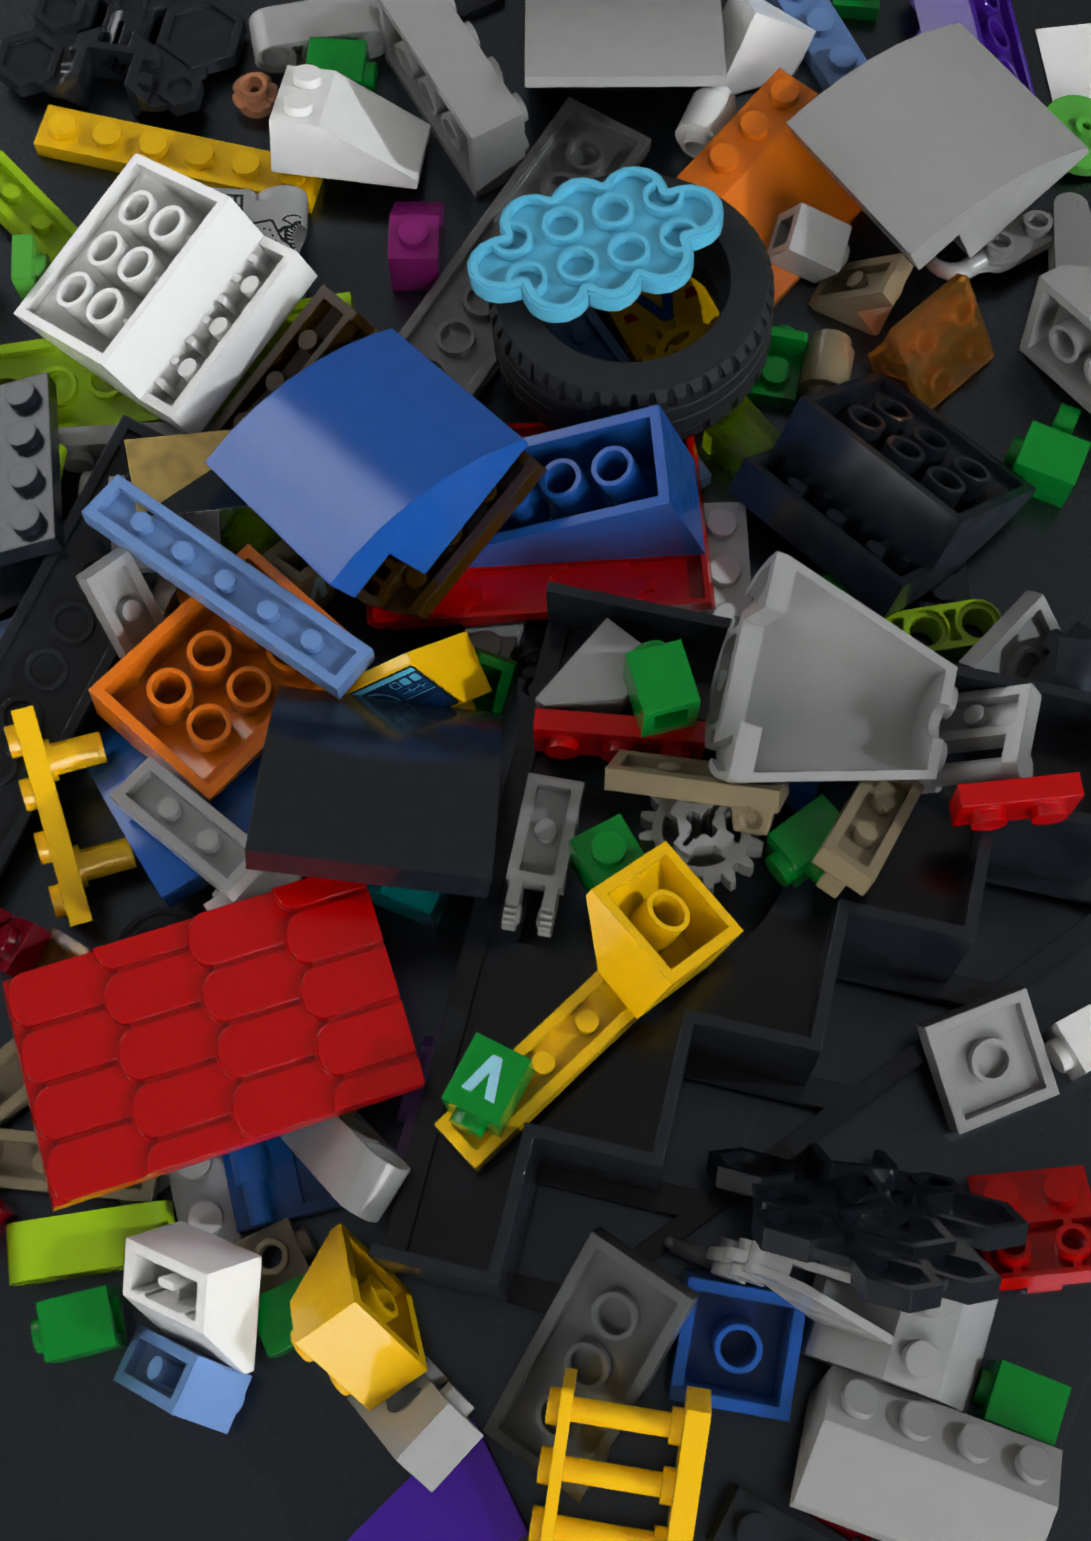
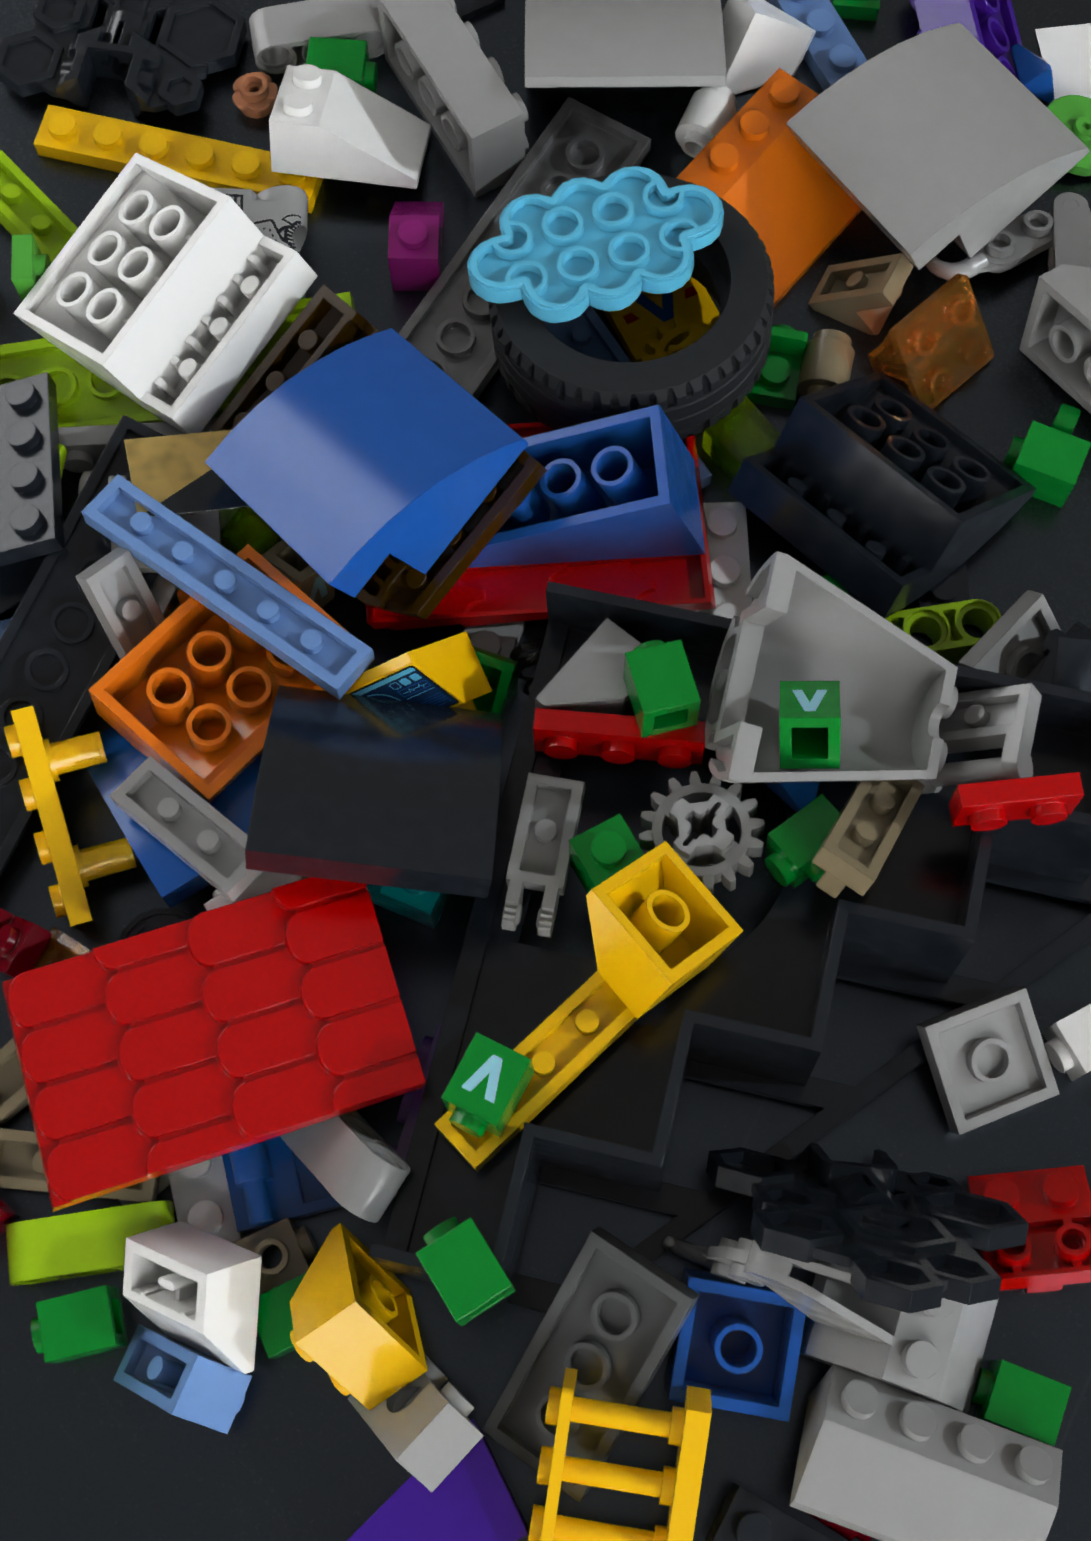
(463, 1269): none -> green brick
(691, 780): dark tan hinge -> none
(809, 243): light grey brick -> none
(809, 724): none -> green brick
(1033, 73): none -> blue slope

